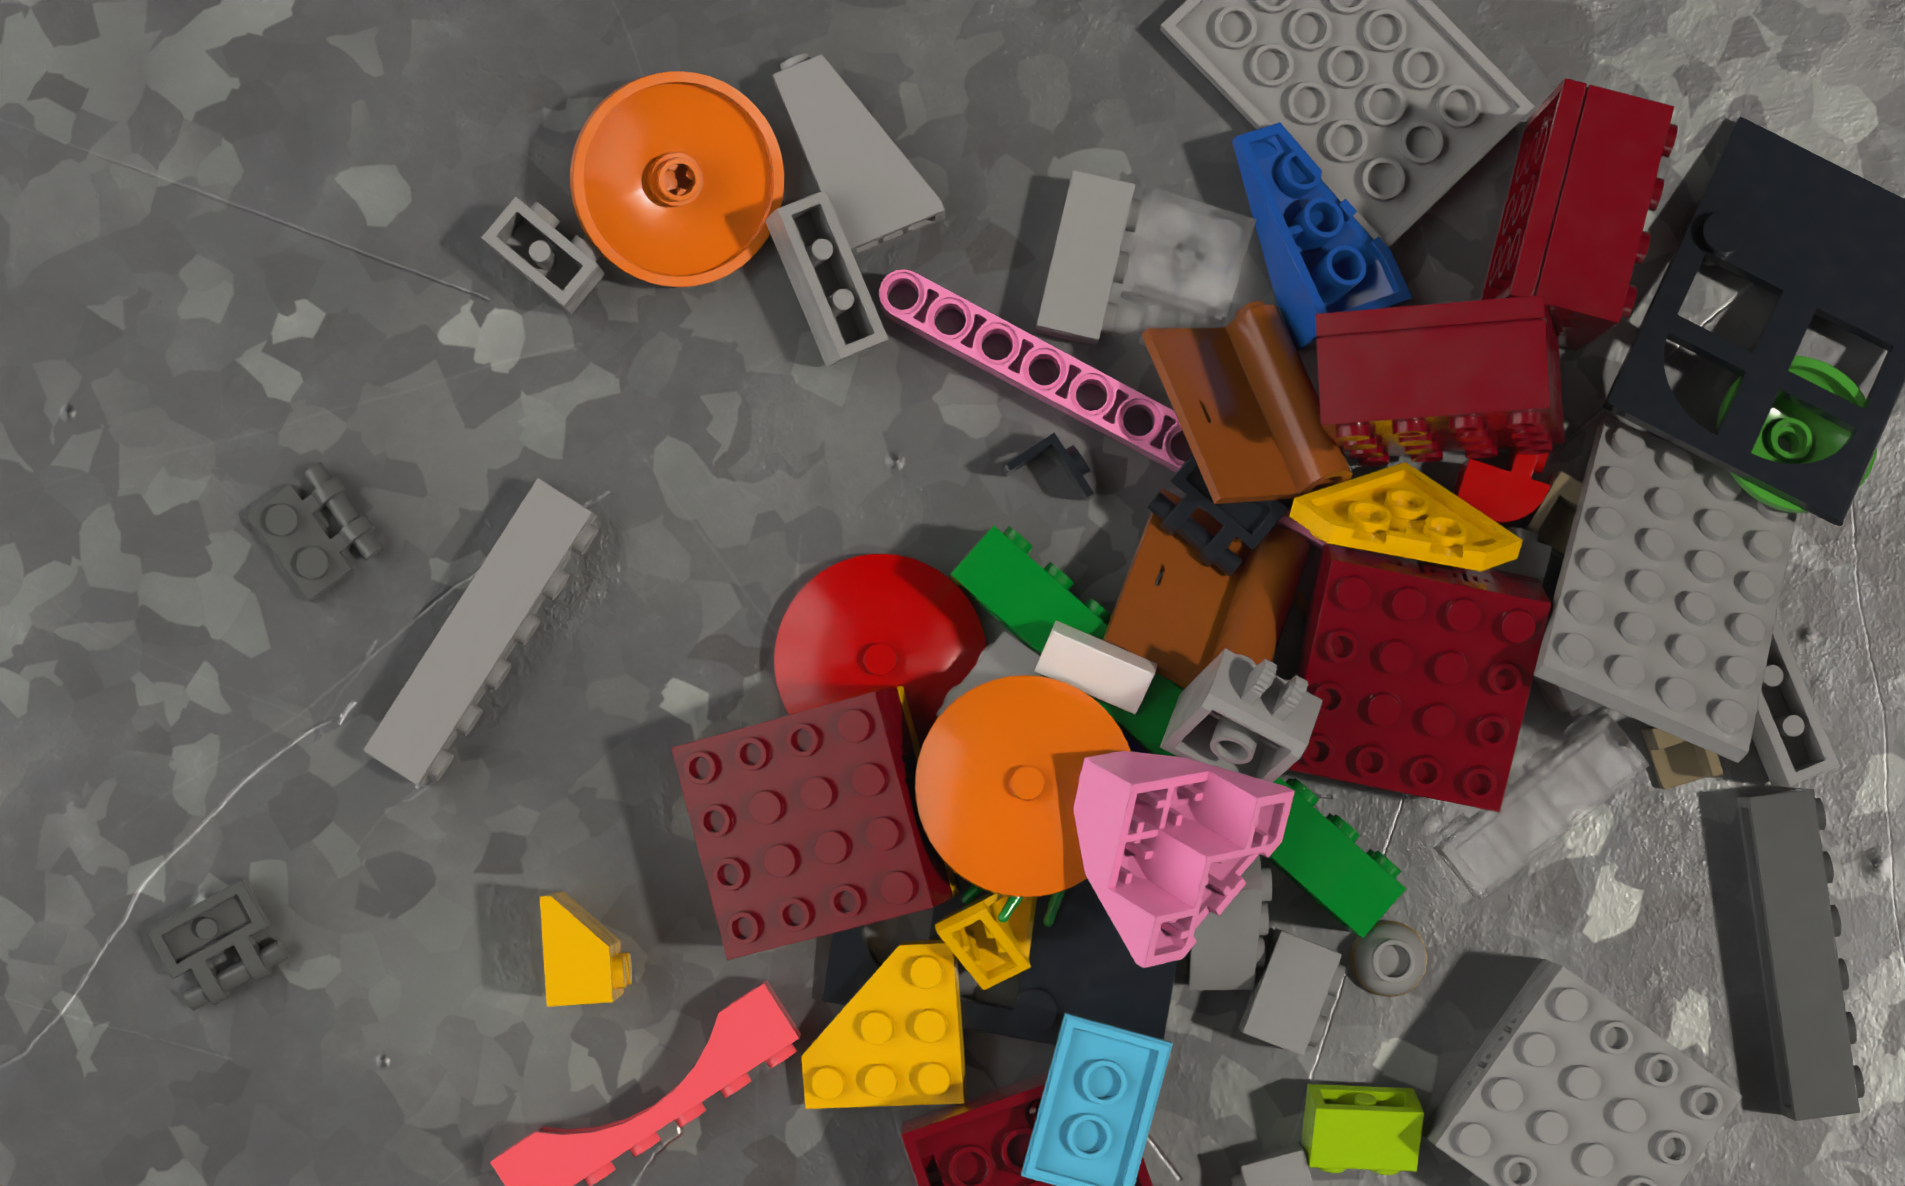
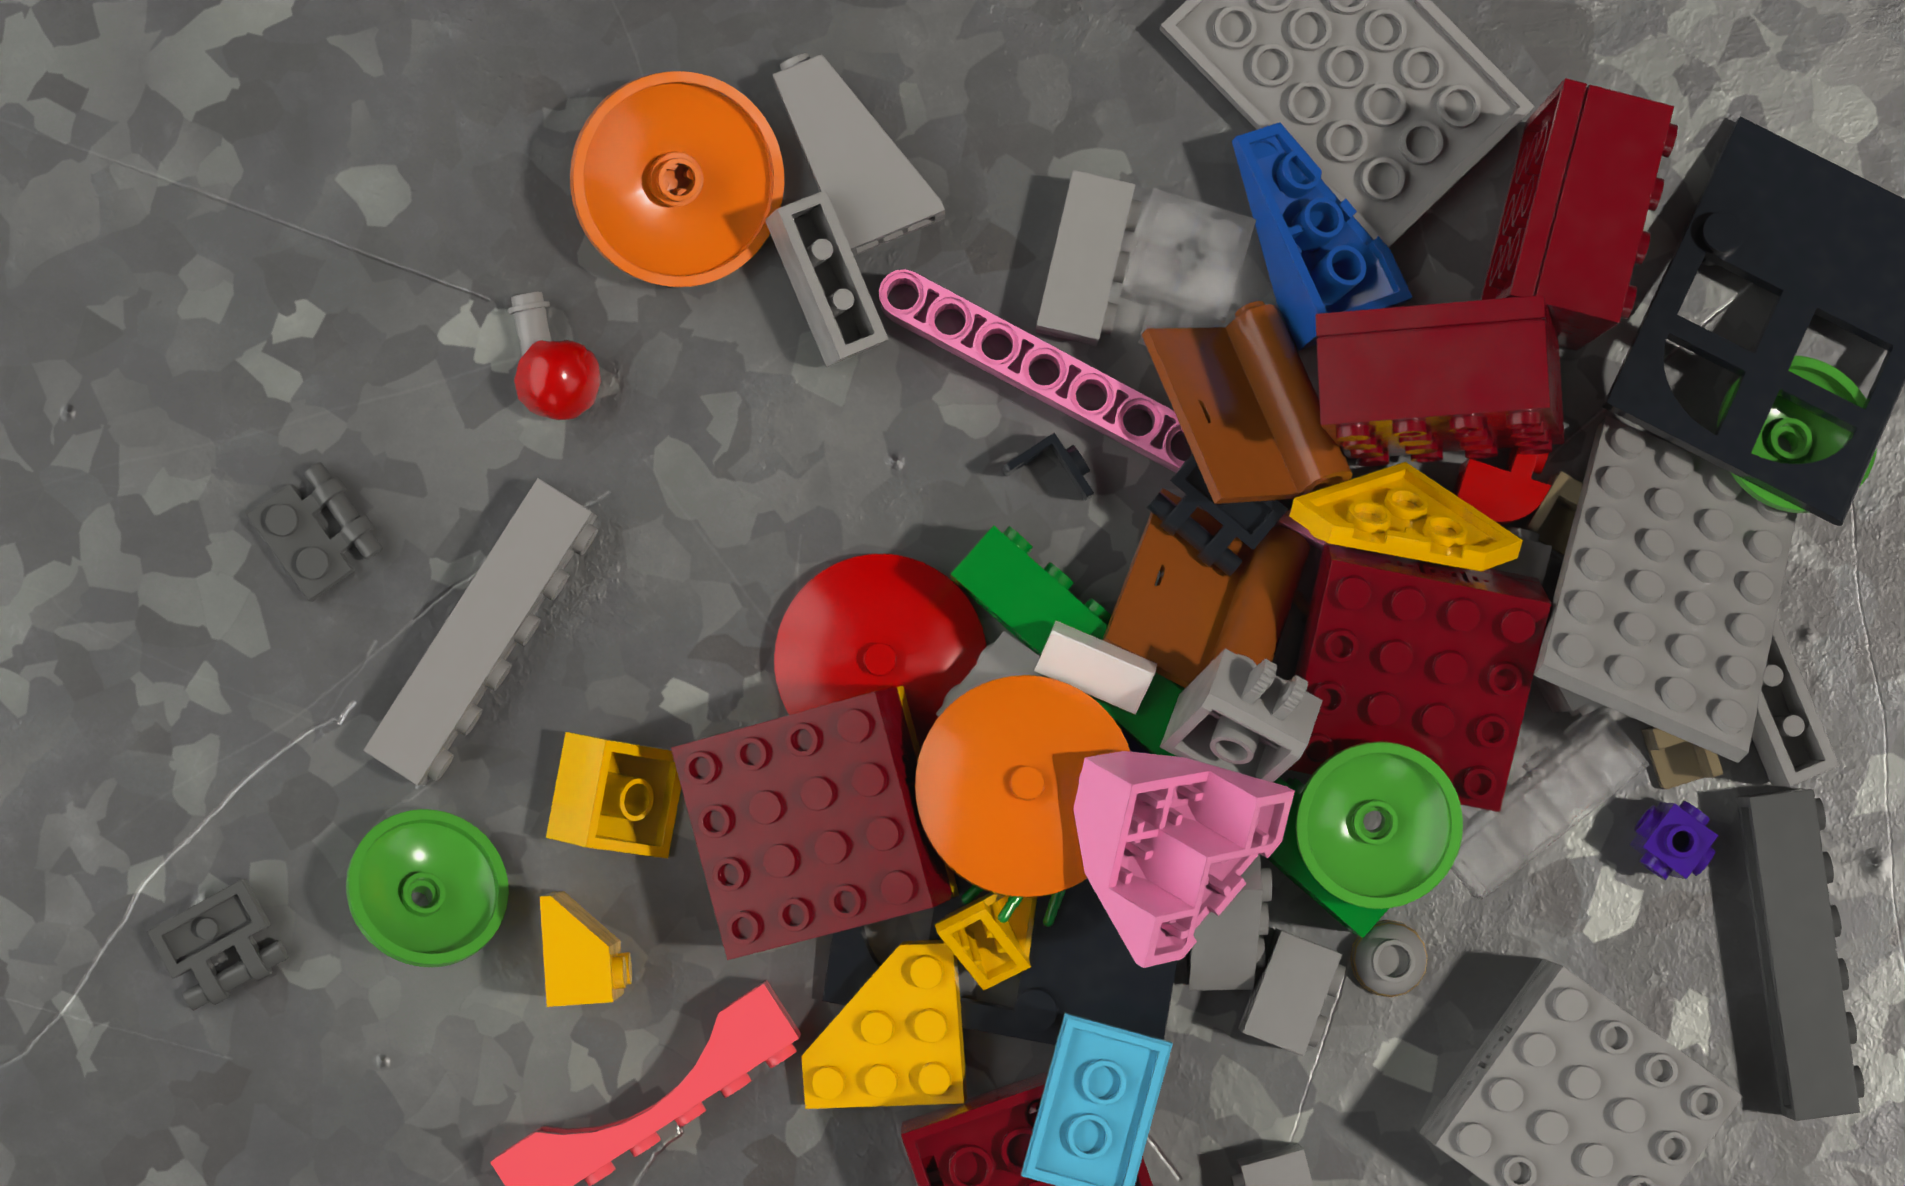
(447, 864): none -> bright green dish
(530, 318): none -> light grey pin
(543, 255): light grey brick -> none
(558, 379): none -> red hair
(615, 796): none -> yellow slope
(1362, 1128): lime brick -> none
(1408, 849): none -> bright green dish
(1656, 834): none -> dark purple brick

